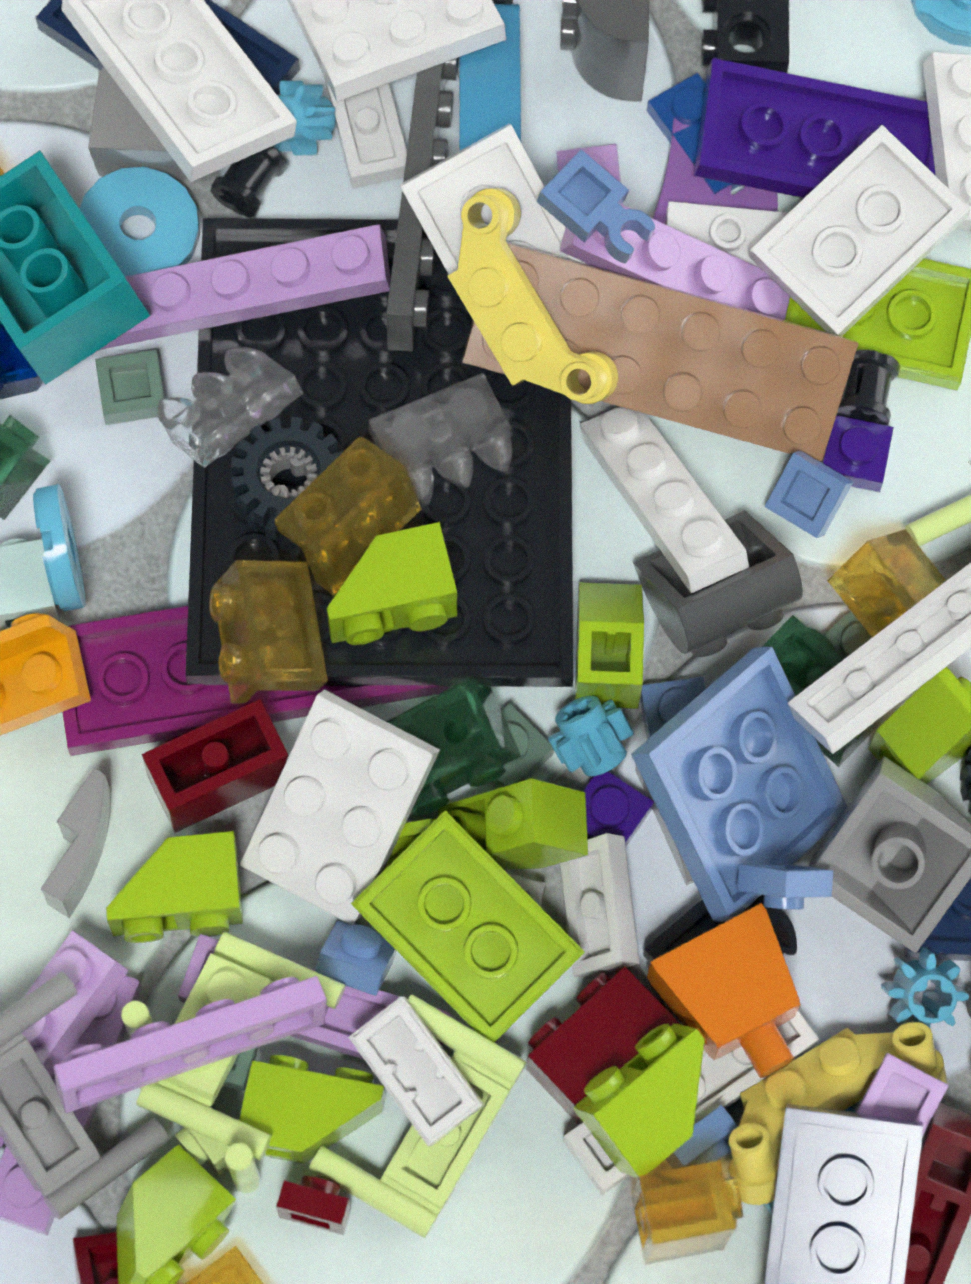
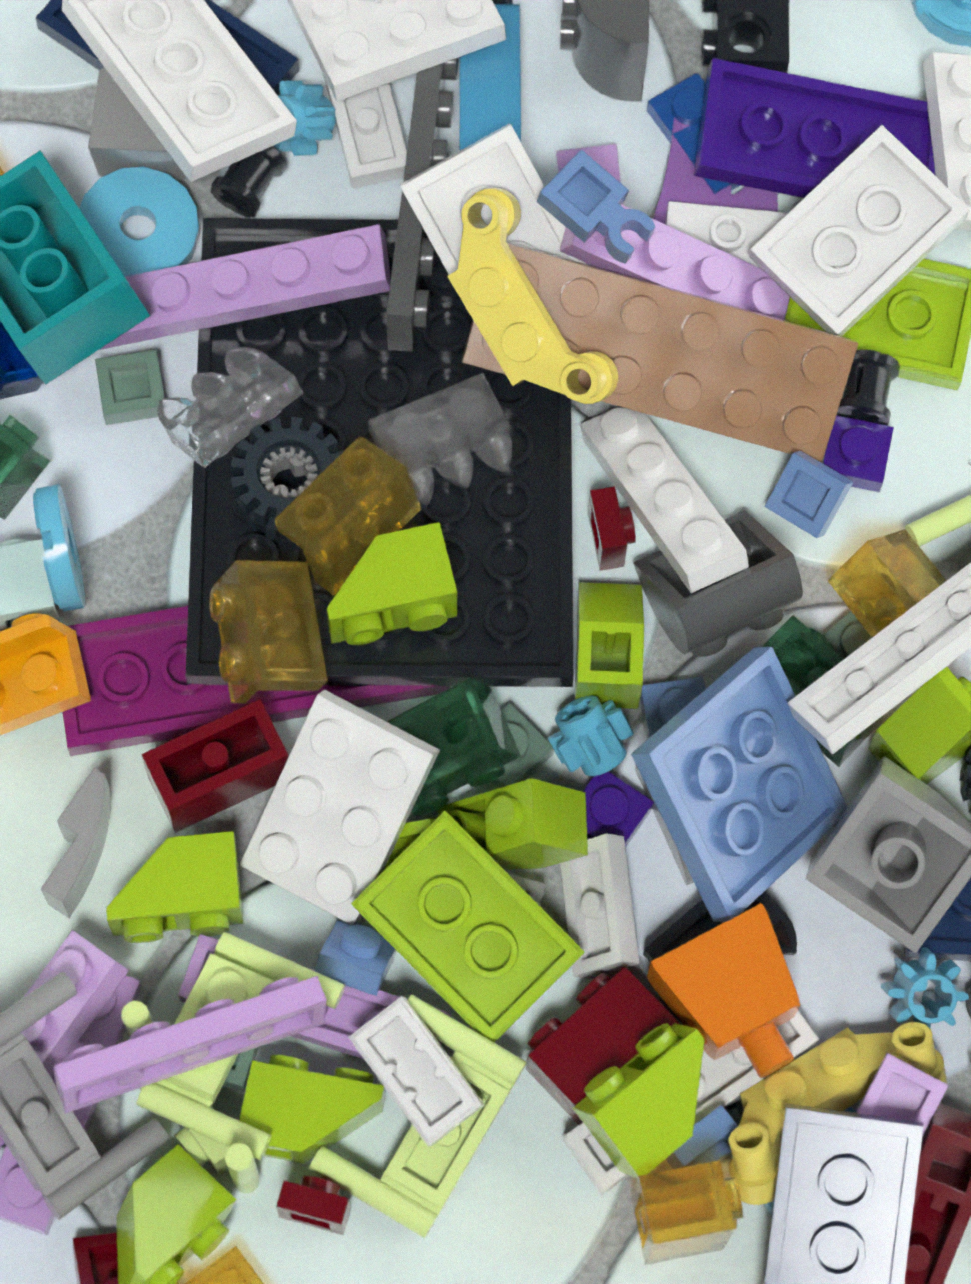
(610, 528): none -> dark red plate
(784, 884): medium blue plate -> none

